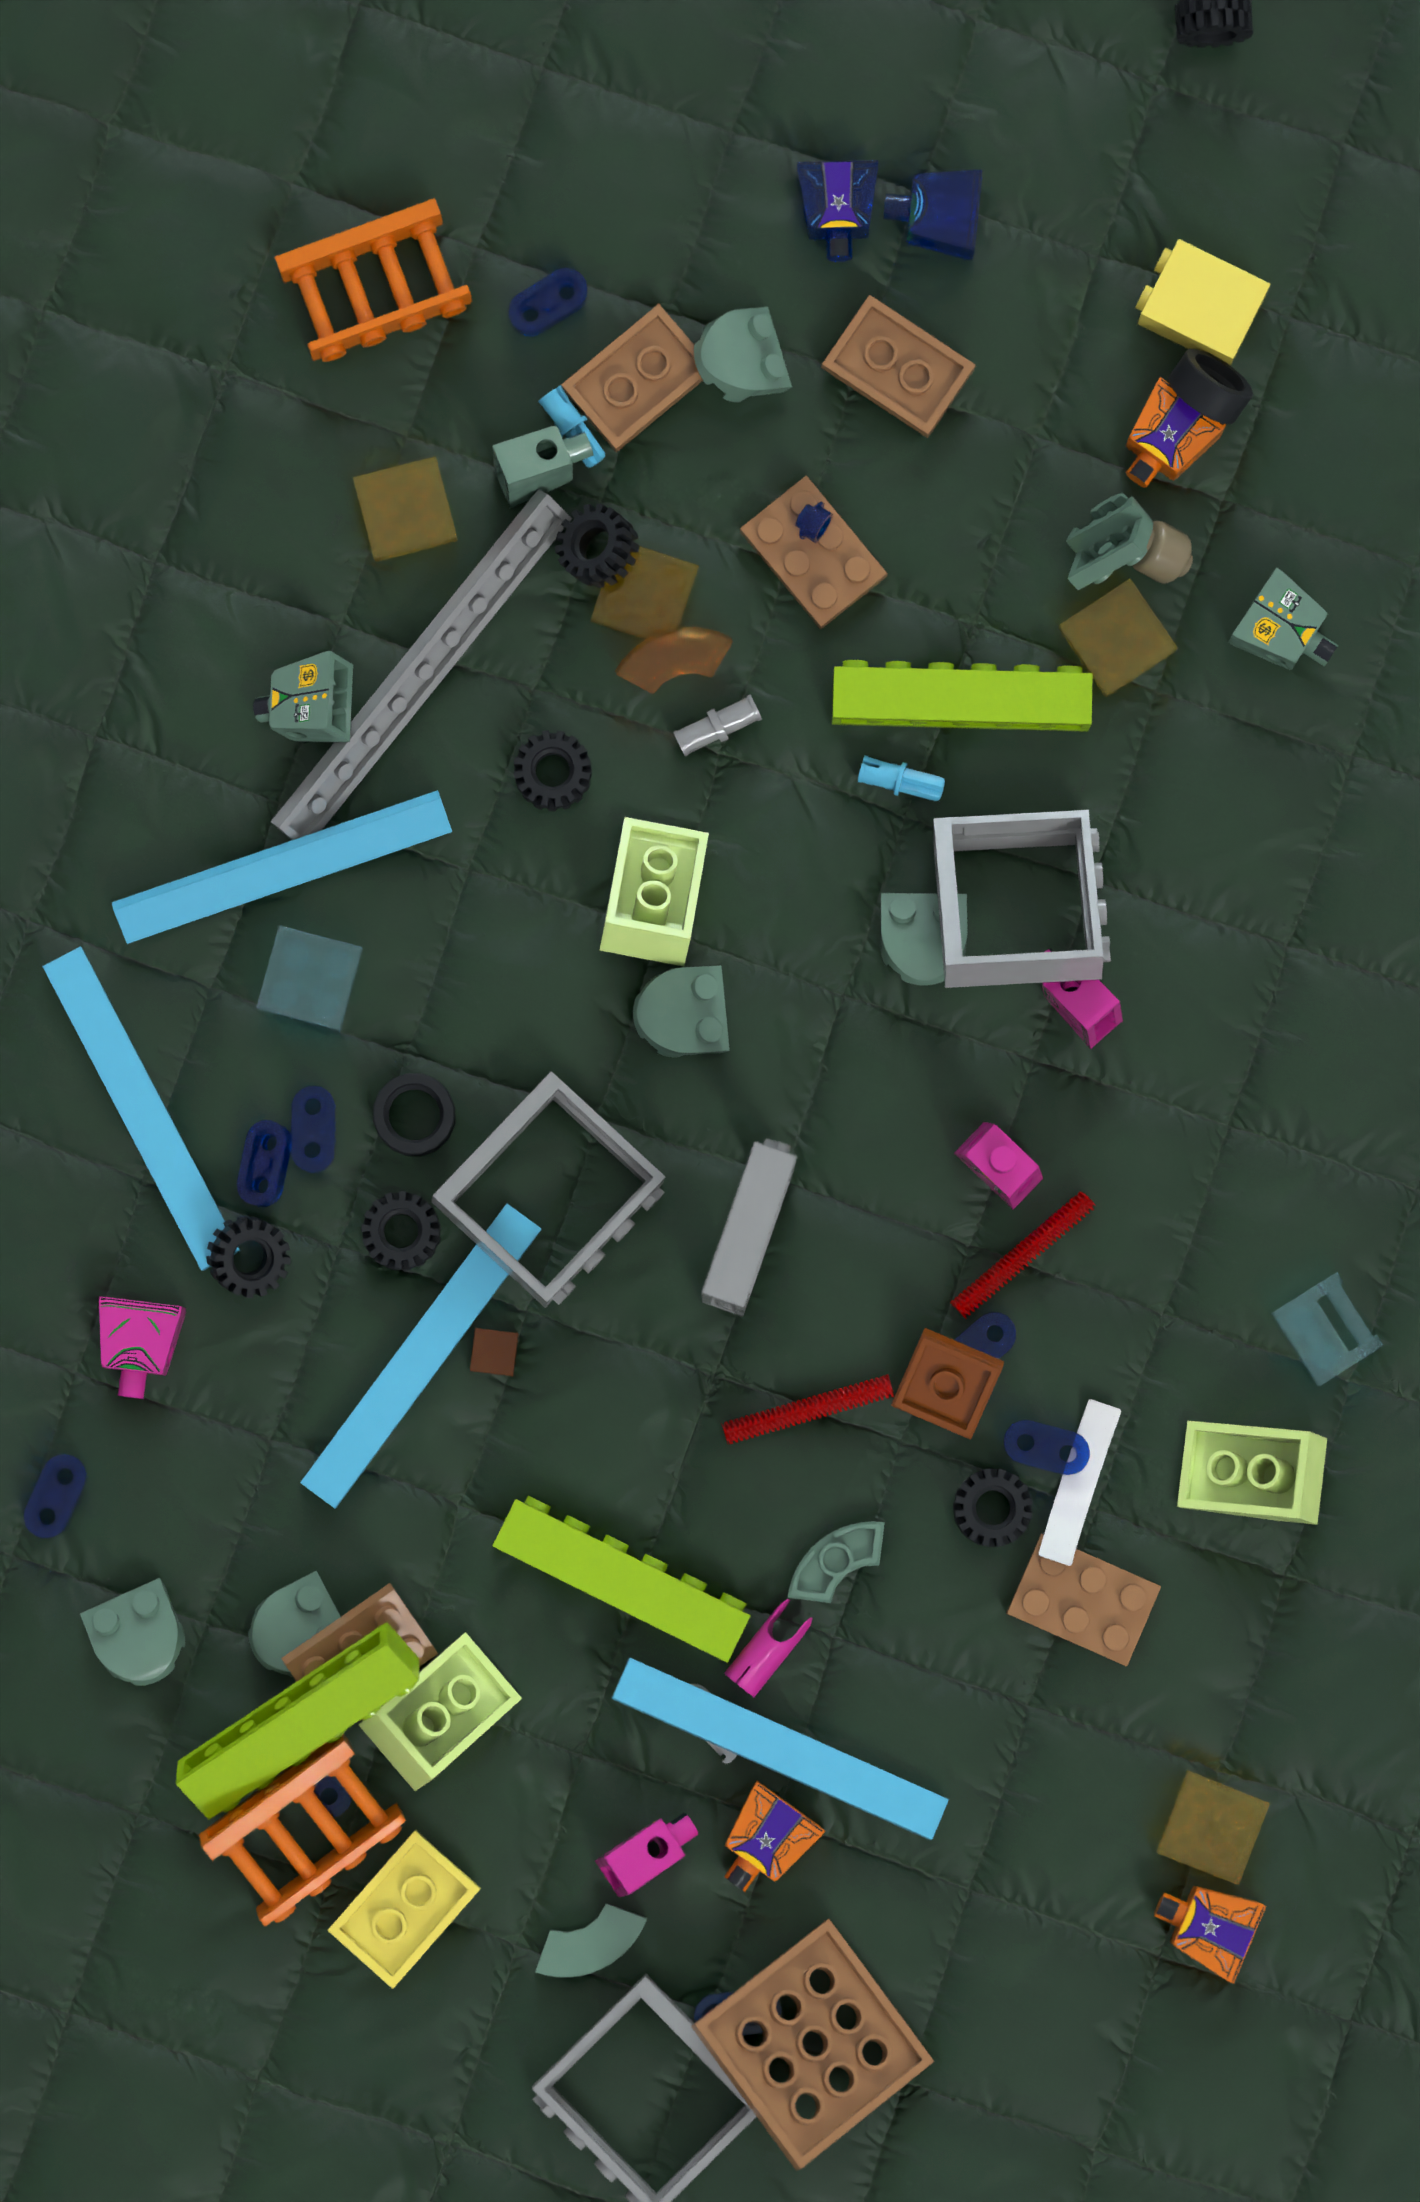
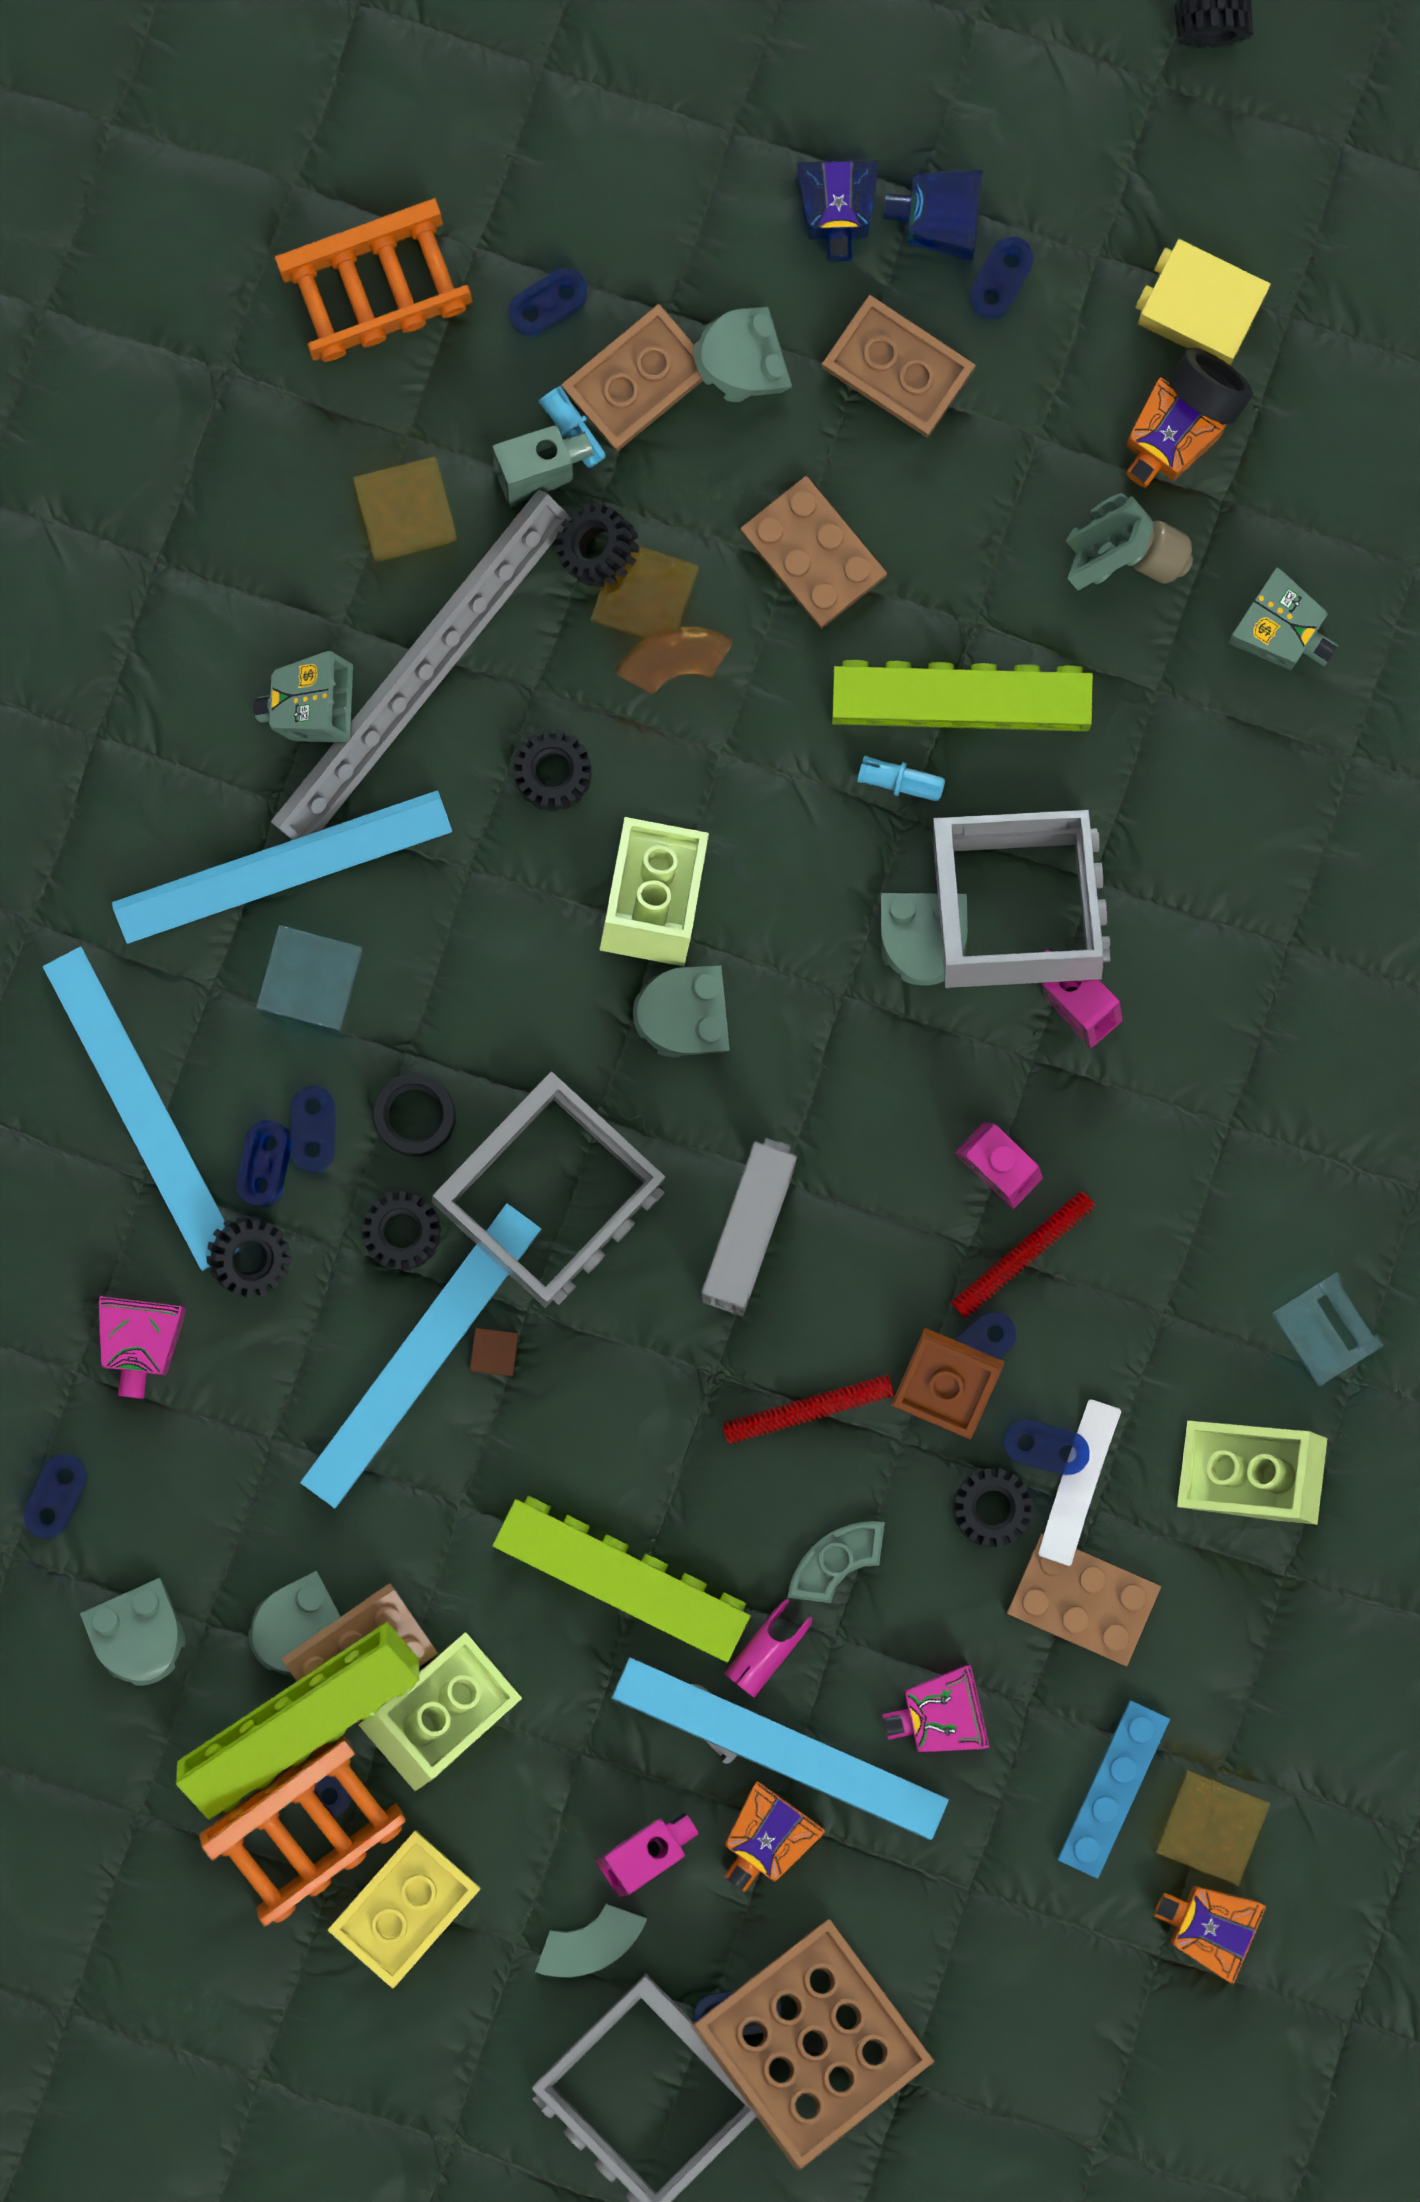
(717, 725): light grey pin -> none
(813, 522): clear blue plate -> none
(941, 1714): none -> dark pink torso
(1001, 279): none -> clear blue plate
(1113, 1789): none -> dark azure plate
(1118, 637): clear yellow tile -> none

